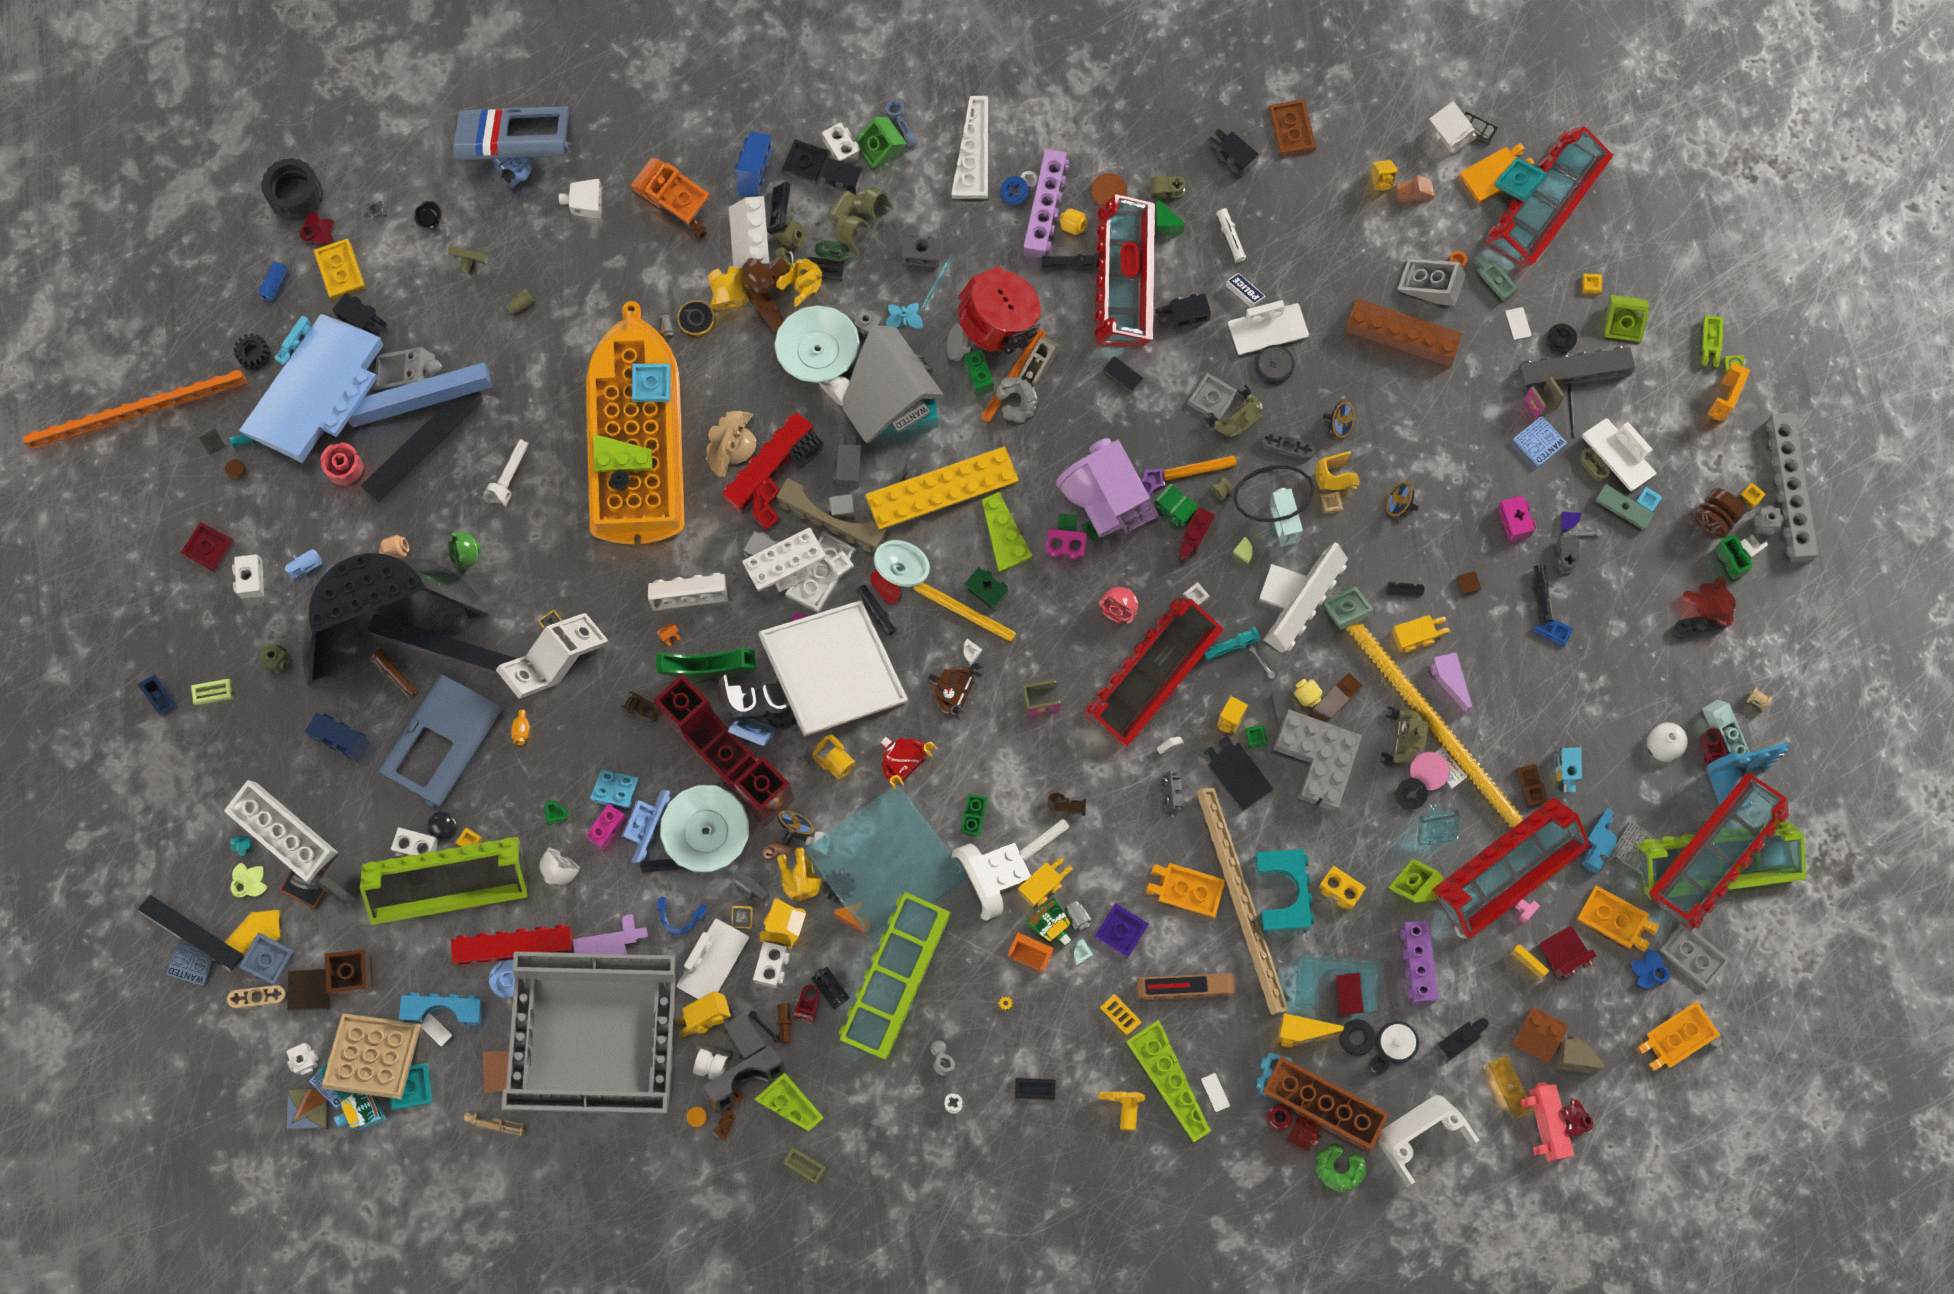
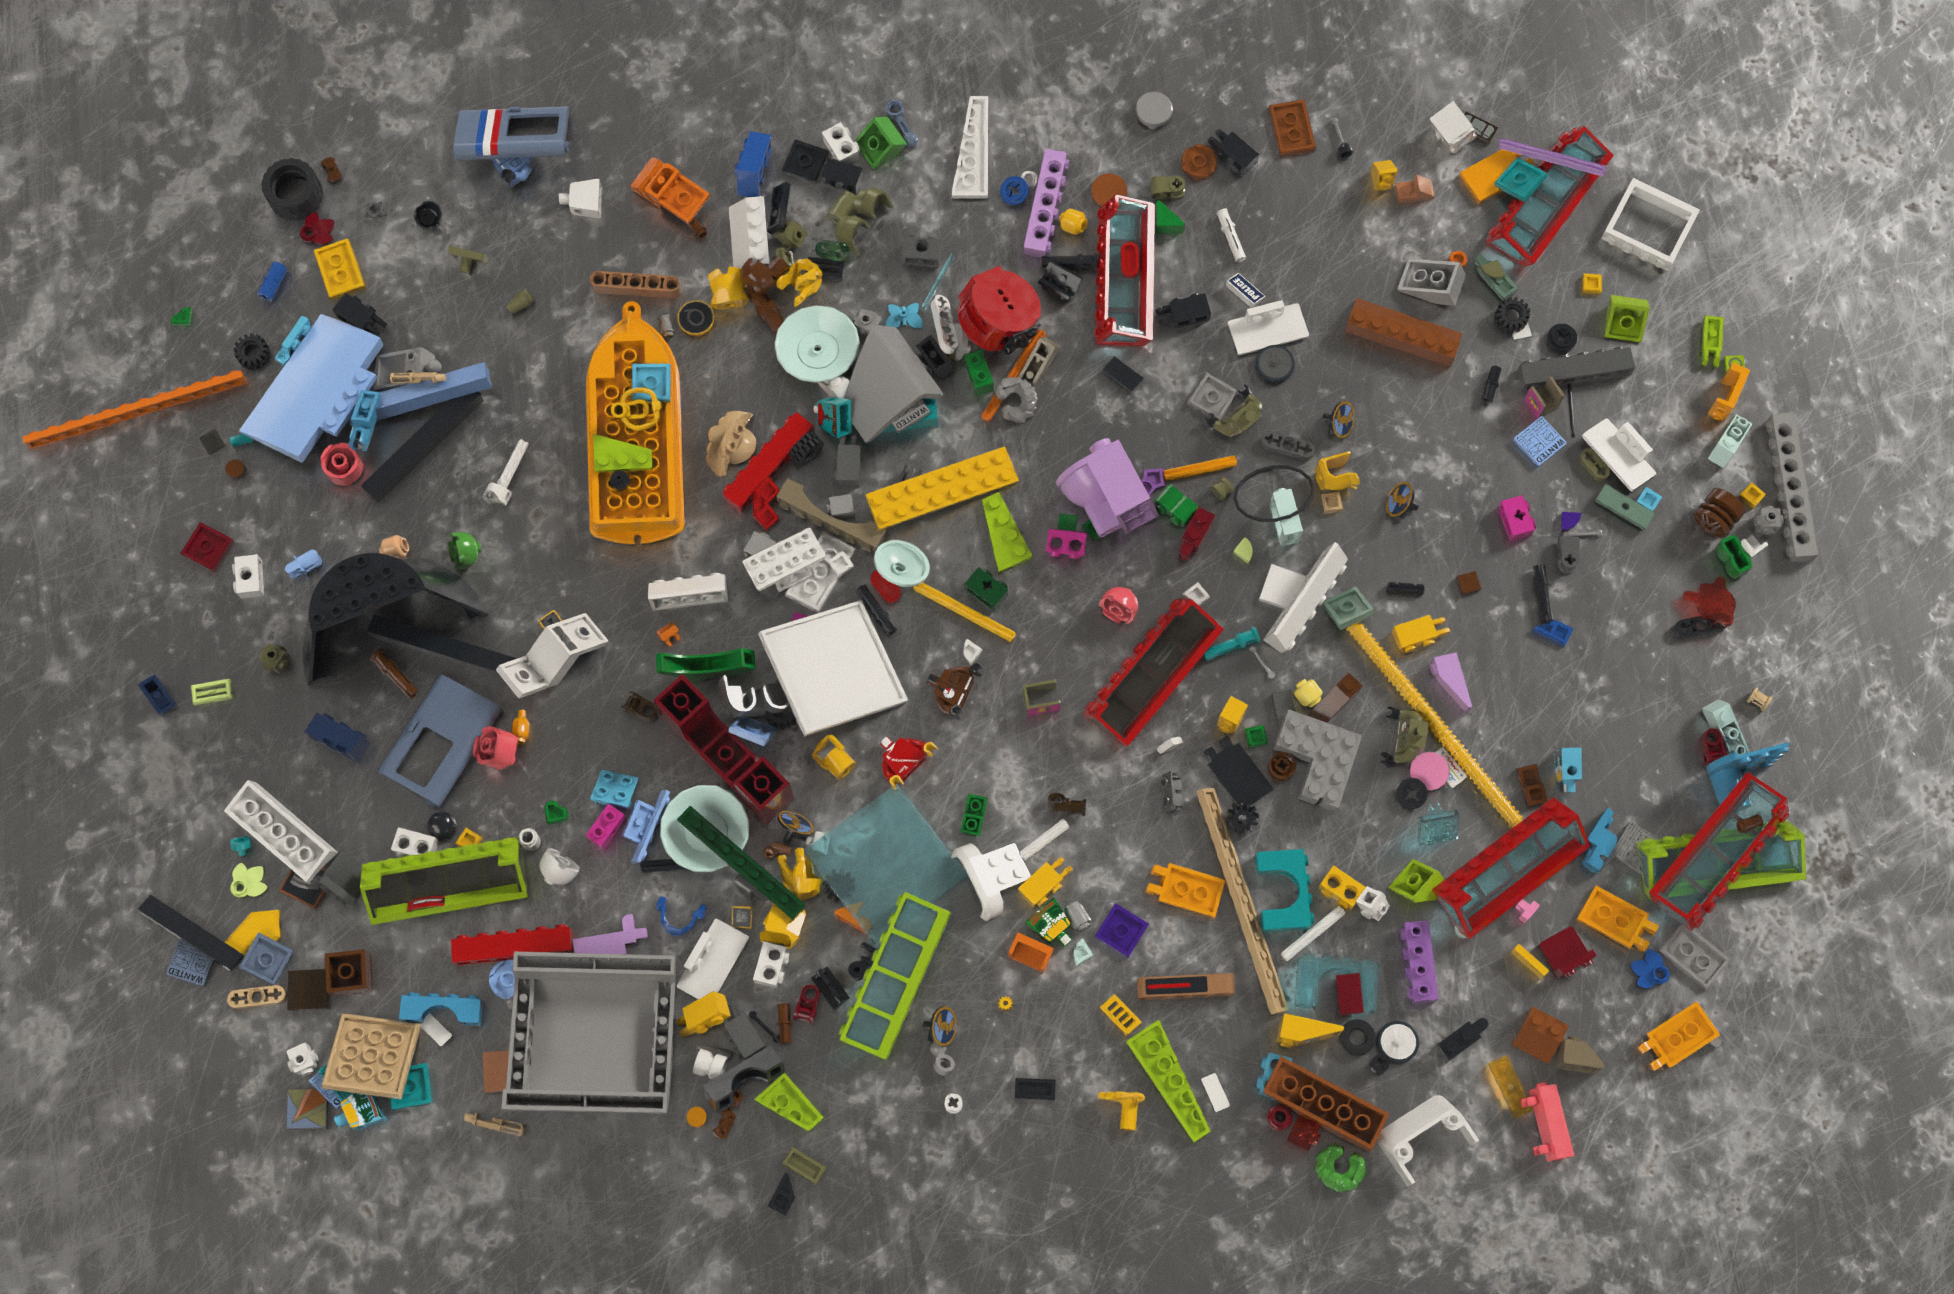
(182, 318): none -> green tile
(331, 169): none -> reddish brown piece
(364, 420): none -> dark azure plate
(417, 377): none -> tan piece
(426, 902): none -> sticker
(495, 748): none -> coral brick
(527, 834): none -> white brick
(622, 409): none -> yellow piece
(629, 279): none -> medium nougat beam
(741, 863): none -> dark green tile
(783, 1196): none -> black tile
(834, 415): none -> teal torso
(858, 968): none -> black leg
(935, 357): none -> black brick
(942, 1026): none -> shield
(947, 341): none -> white beam
(1060, 281): none -> black bracket
(1154, 109): none -> light grey tile
(1199, 162): none -> dark orange tile
(1236, 811): none -> black gear
(1282, 766): none -> reddish brown wheel
(1313, 933): none -> white axle
(1344, 149): none -> black hinge
(1372, 903): none -> white brick
(1491, 384): none -> black axle
(1493, 270): none -> olive tile
(1518, 306): none -> black tyre
(1552, 157): none -> medium lavender axle
(1579, 1119): dark red plate -> none
(1662, 201): none -> white window
(1667, 741): white cylinder -> none
(1730, 441): none -> light aqua slope
(1744, 825): none -> reddish brown pin

